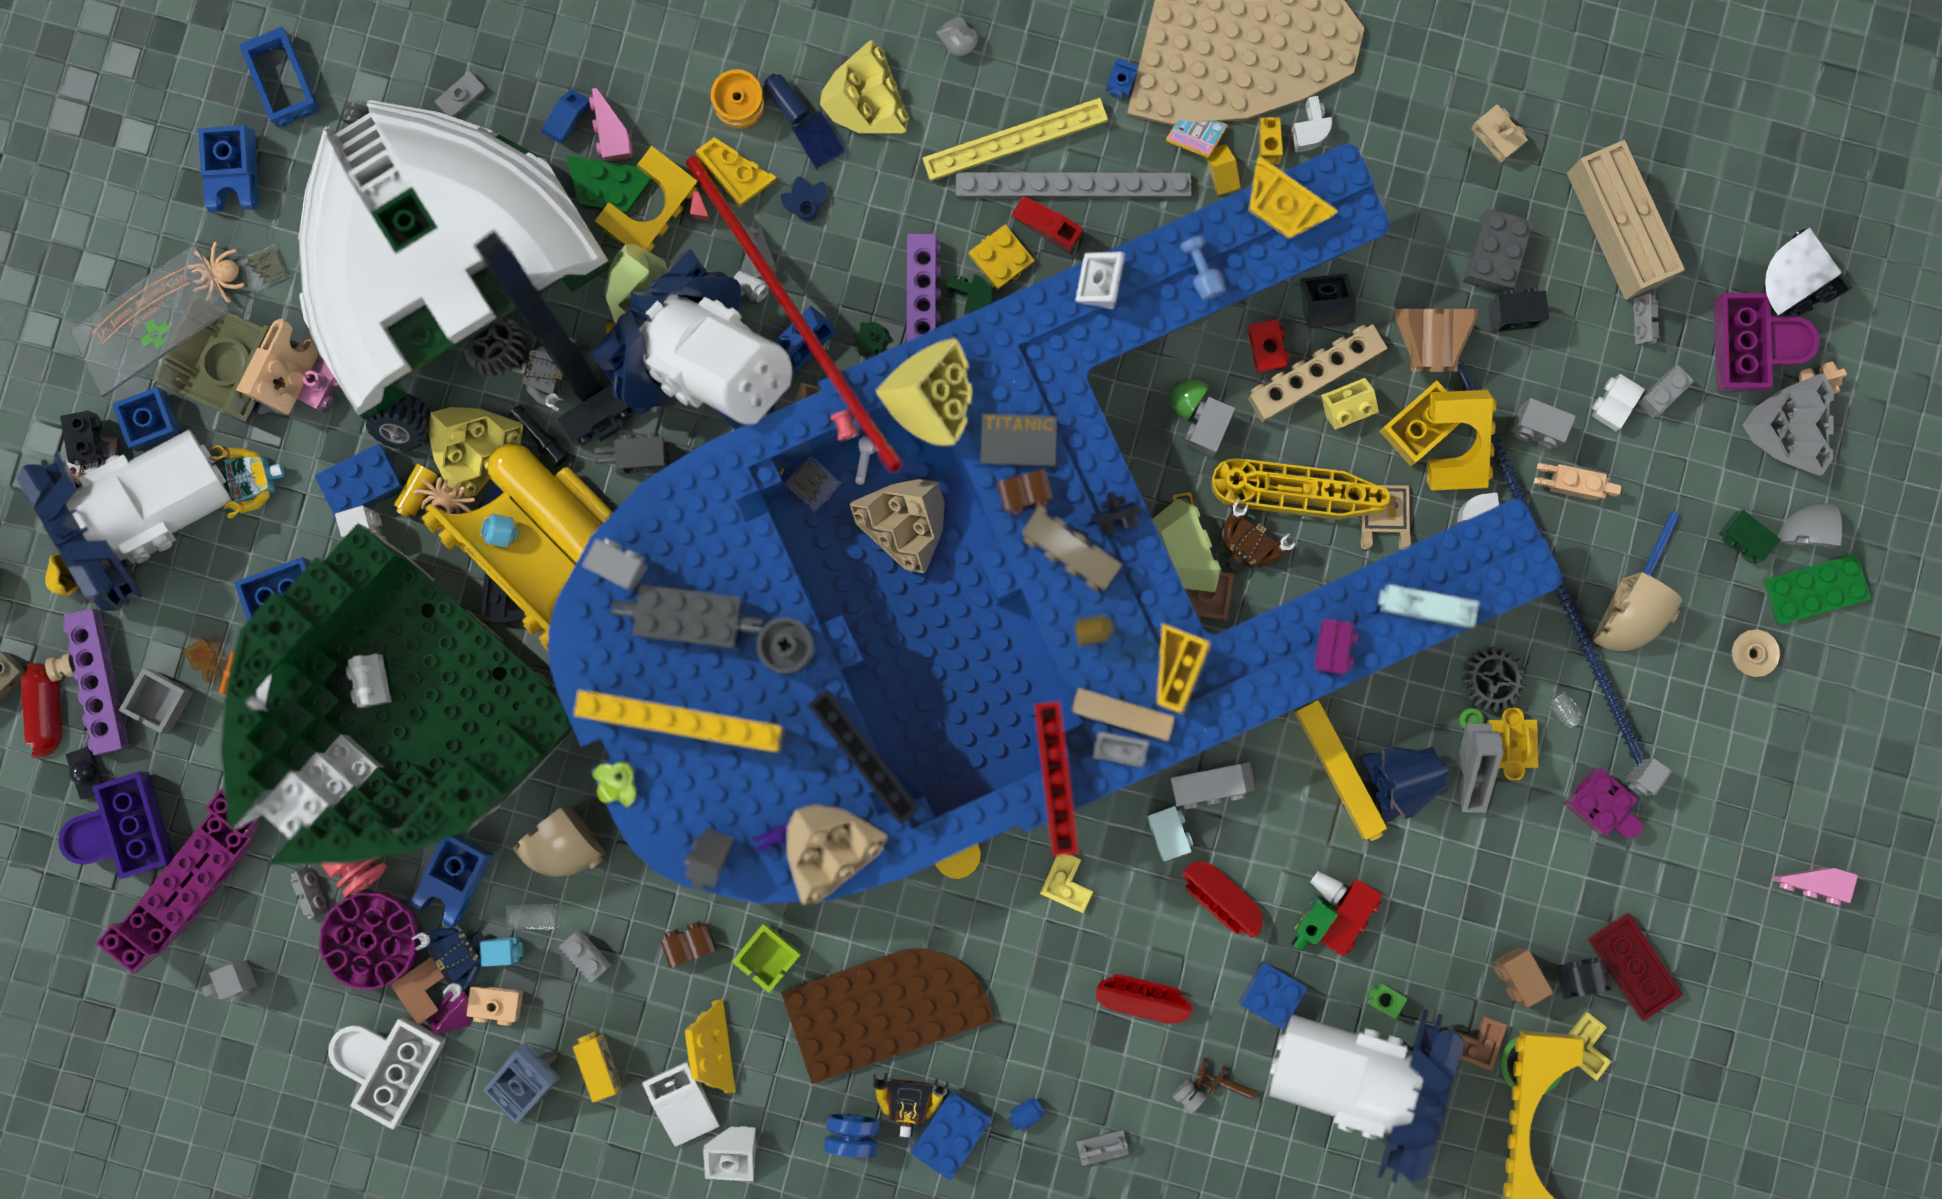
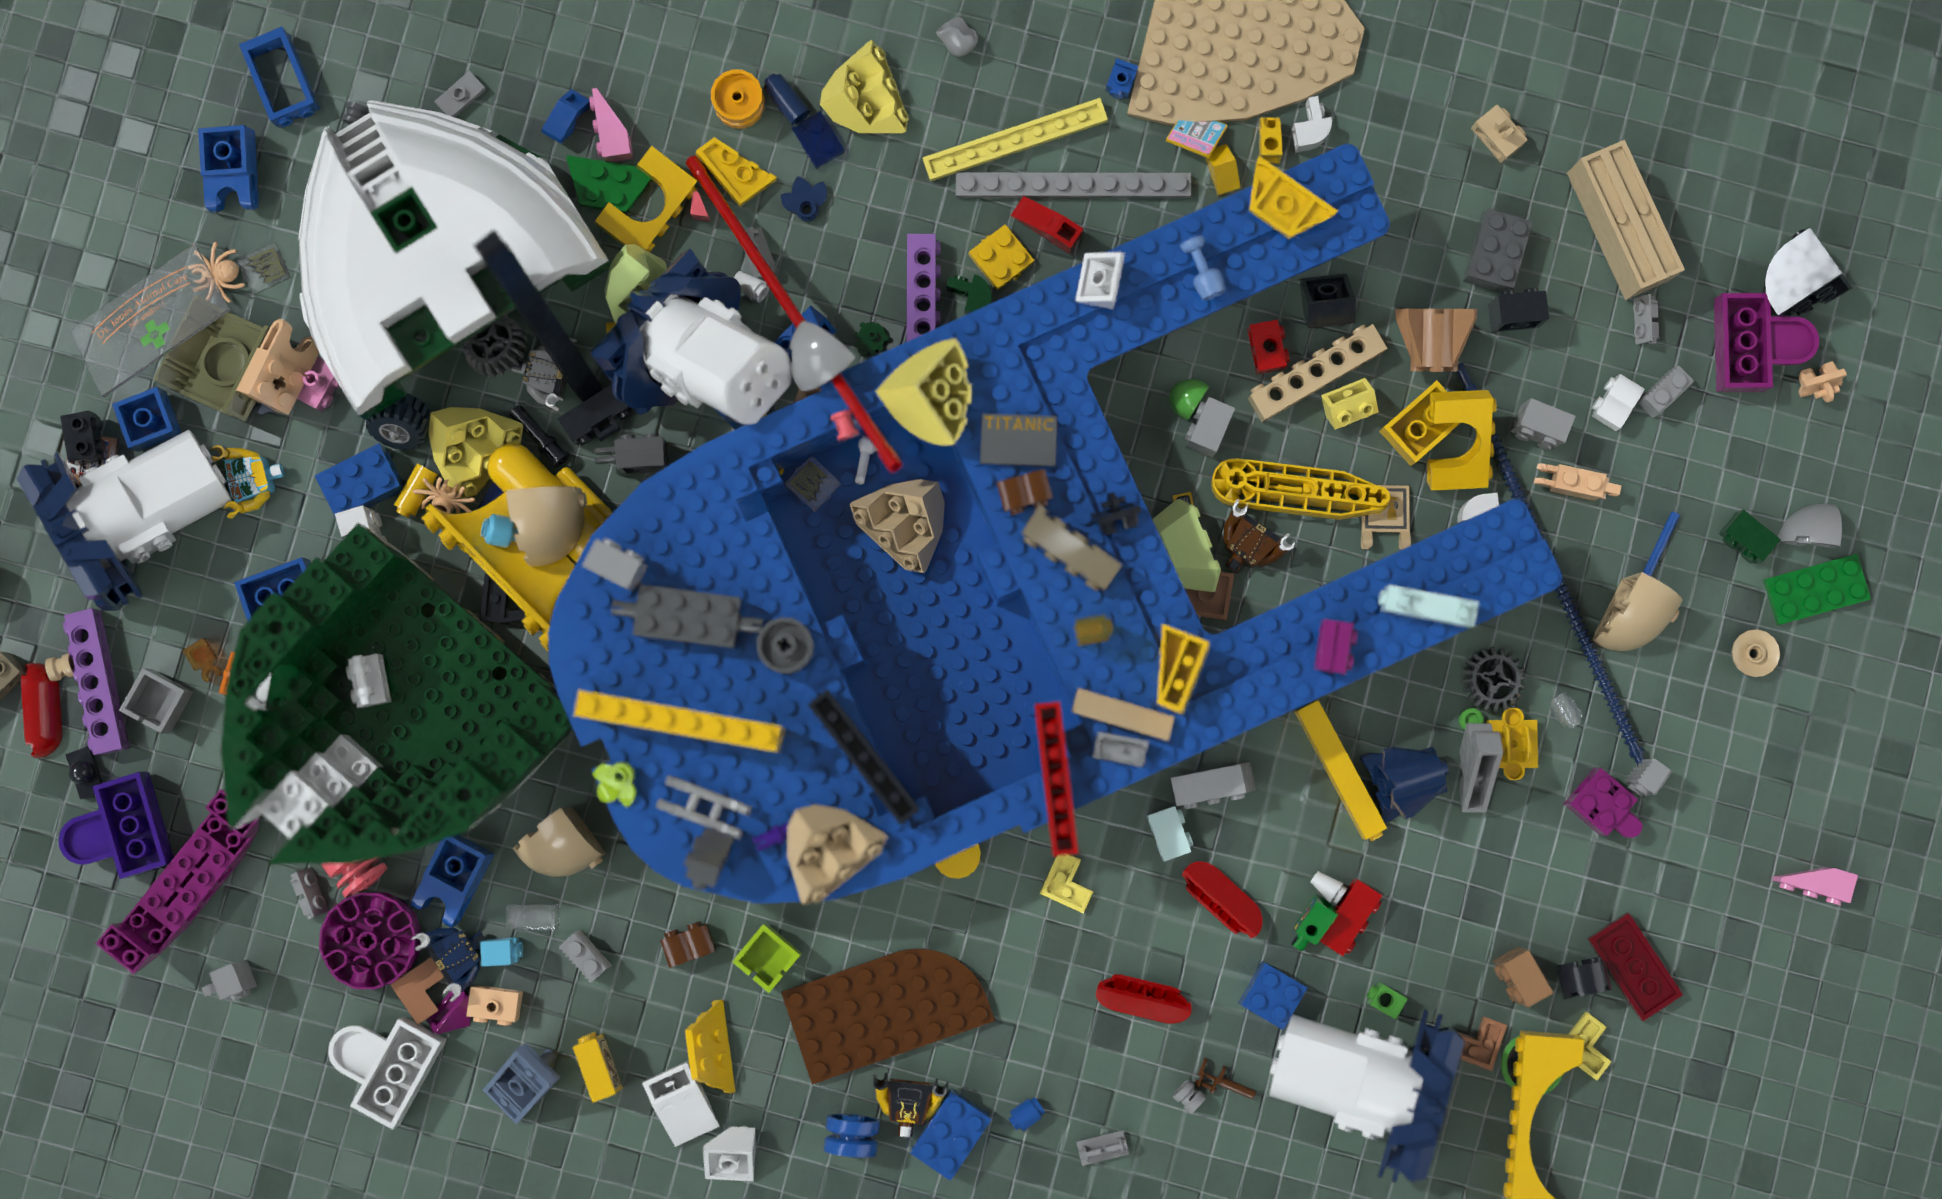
(54, 576): yellow hair -> none
(547, 521): none -> tan brick
(699, 792): none -> light grey piece
(816, 356): none -> light grey brick
(1796, 425): light grey brick -> none

